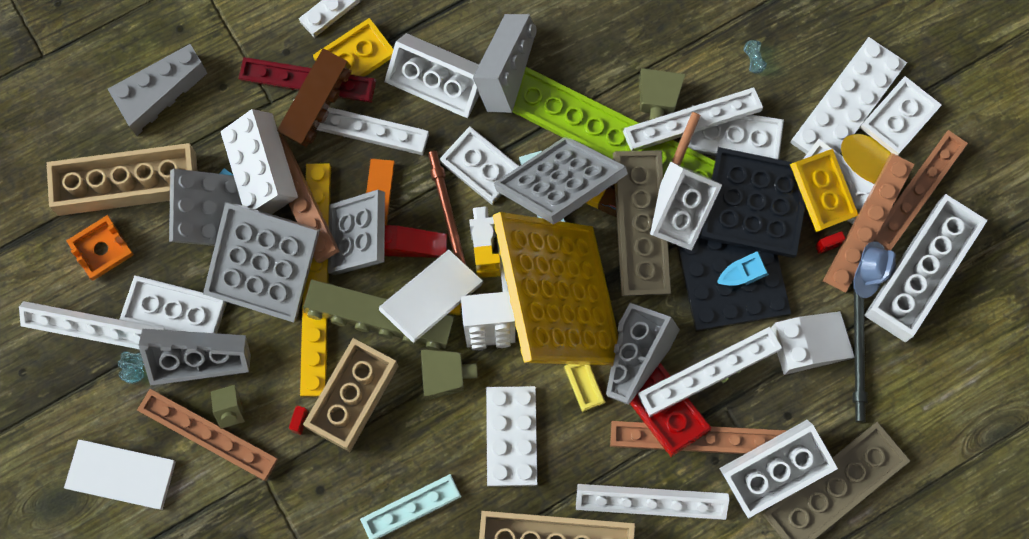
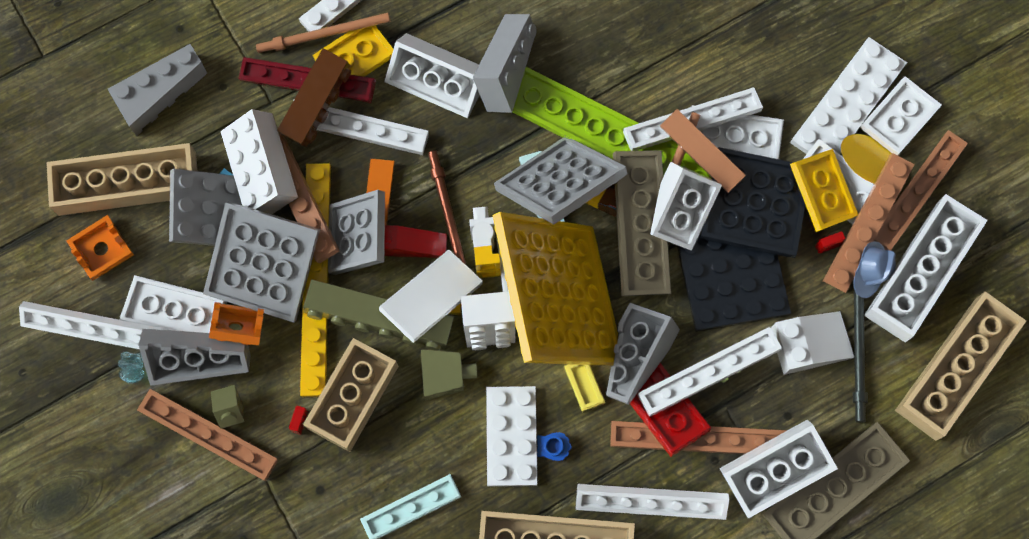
(120, 474): white tile -> none
(225, 315): none -> orange piece
(280, 43): none -> nougat bar
(478, 164): white tile -> none
(553, 446): none -> blue animal
(659, 91): olive torso -> none
(702, 150): none -> nougat tile
(744, 271): medium azure plate -> none
(752, 49): clear light blue piece -> none
(960, 366): none -> tan brick

